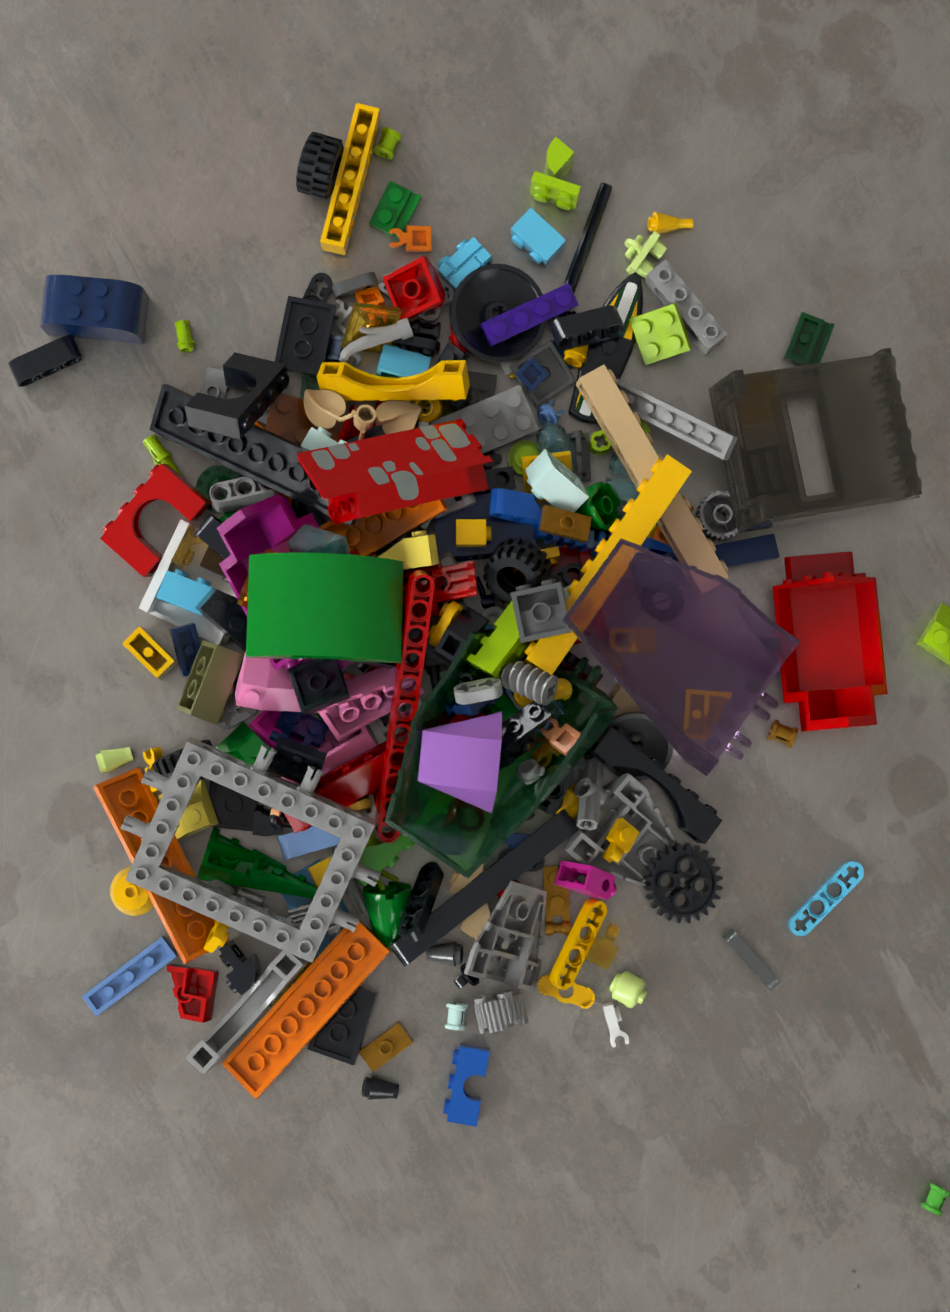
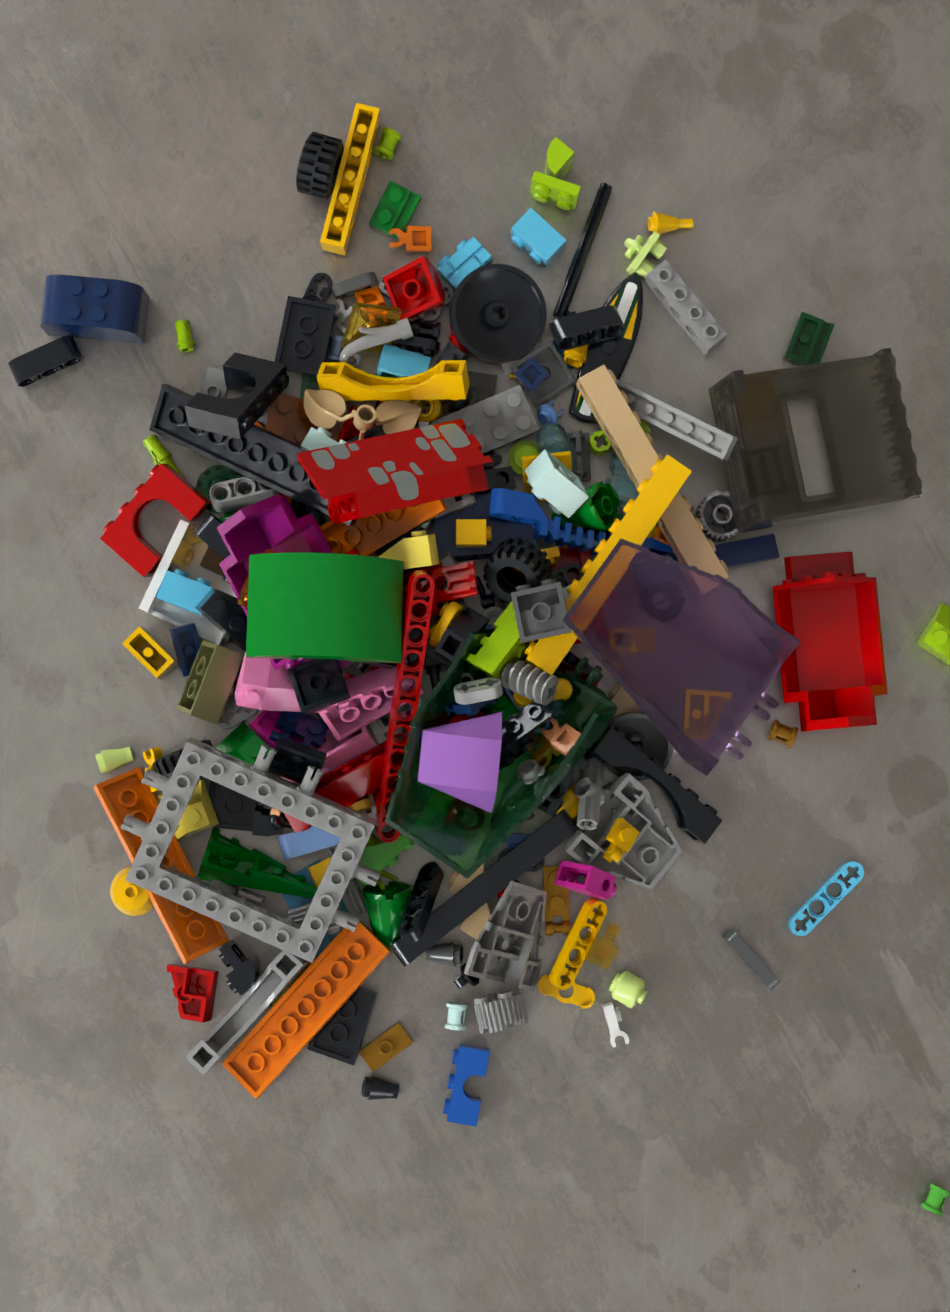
(129, 976): medium blue plate -> none
(216, 937): yellow plate -> none
(316, 540): clear light blue slope -> none
(529, 314): dark purple plate -> none
(565, 523): pearl gold plate -> none
(660, 333): lime plate -> none
(695, 900): black gear -> none

